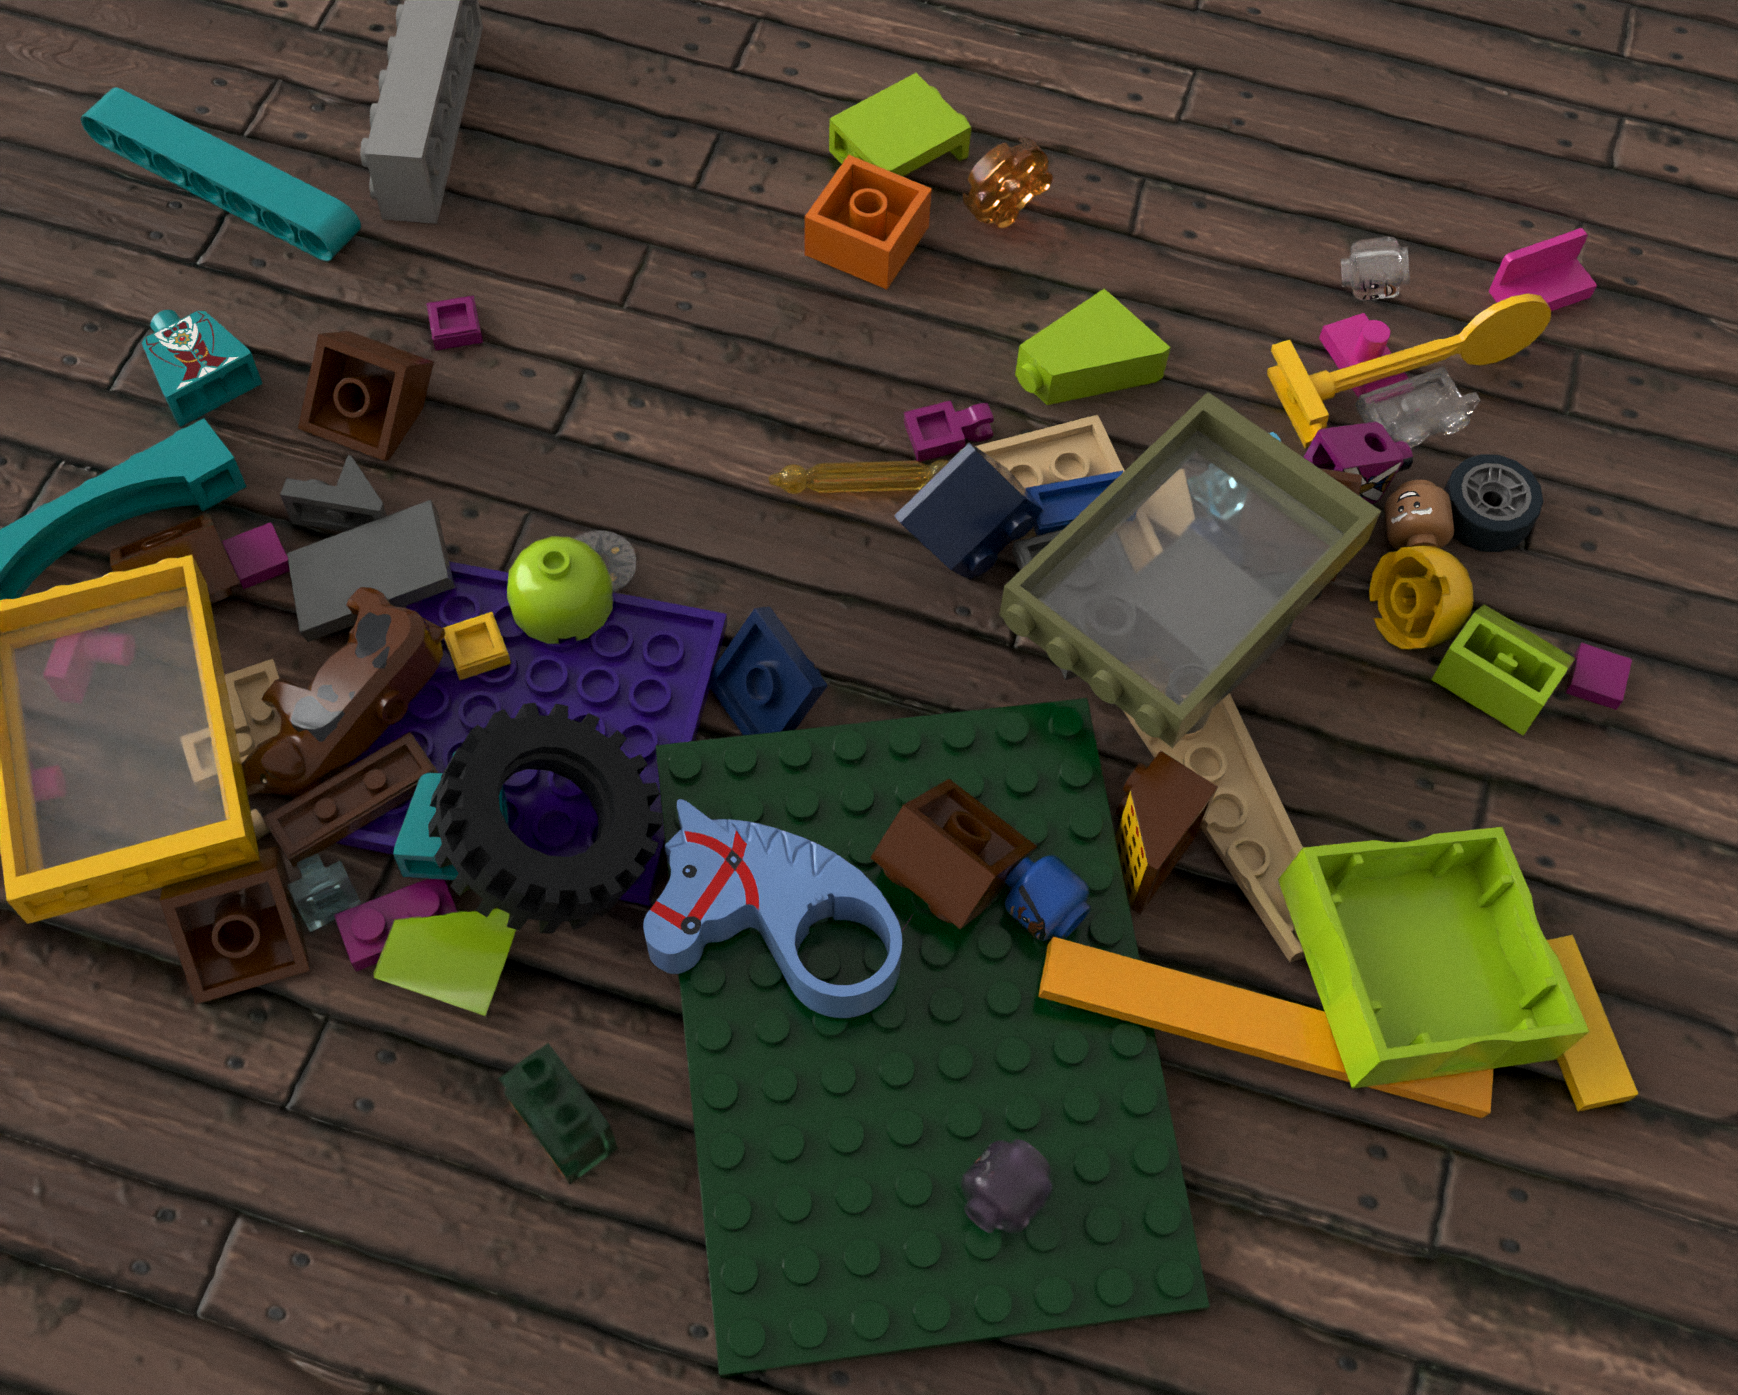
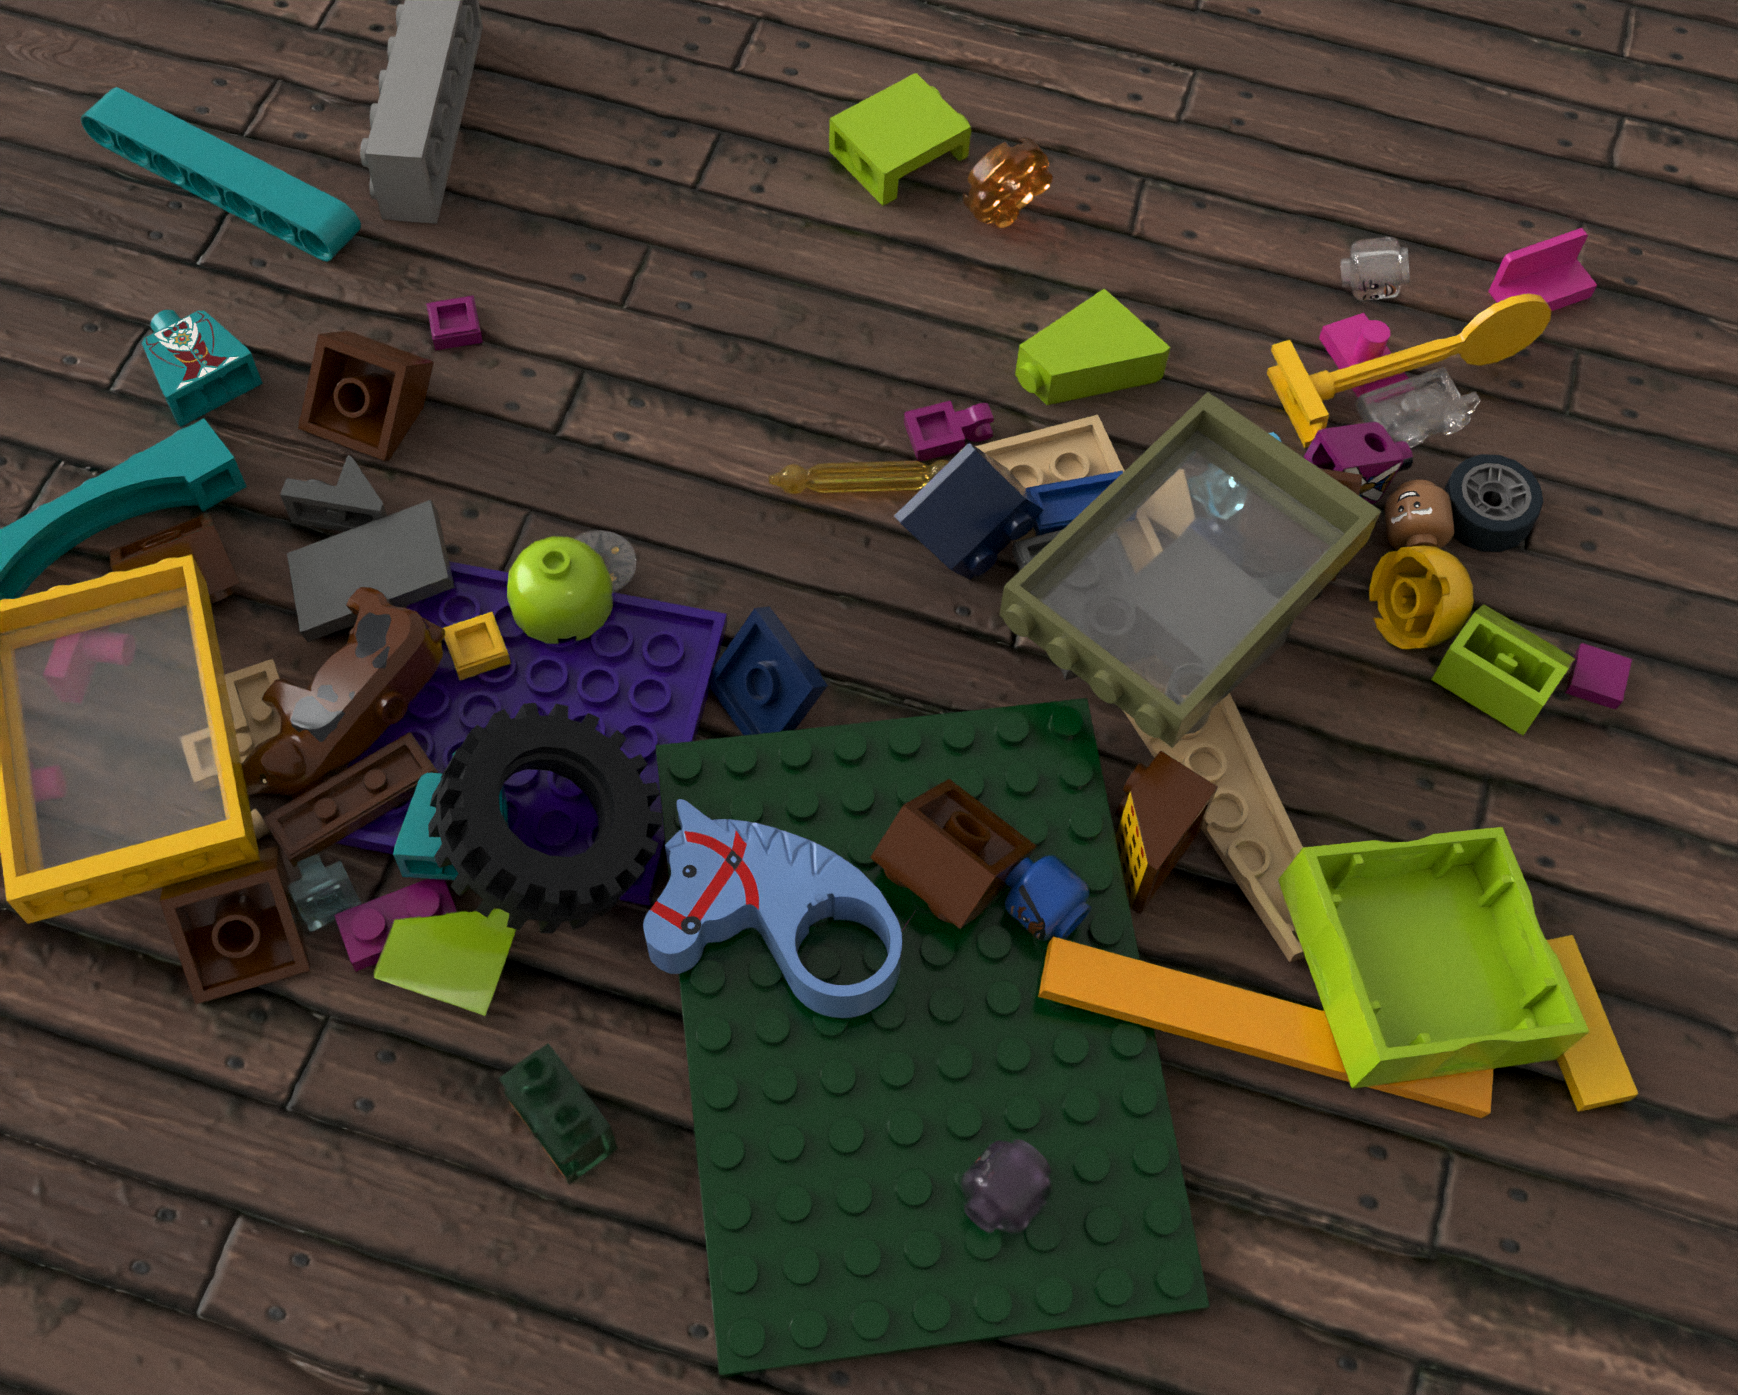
(257, 555): magenta tile -> none
(867, 221): orange brick -> none

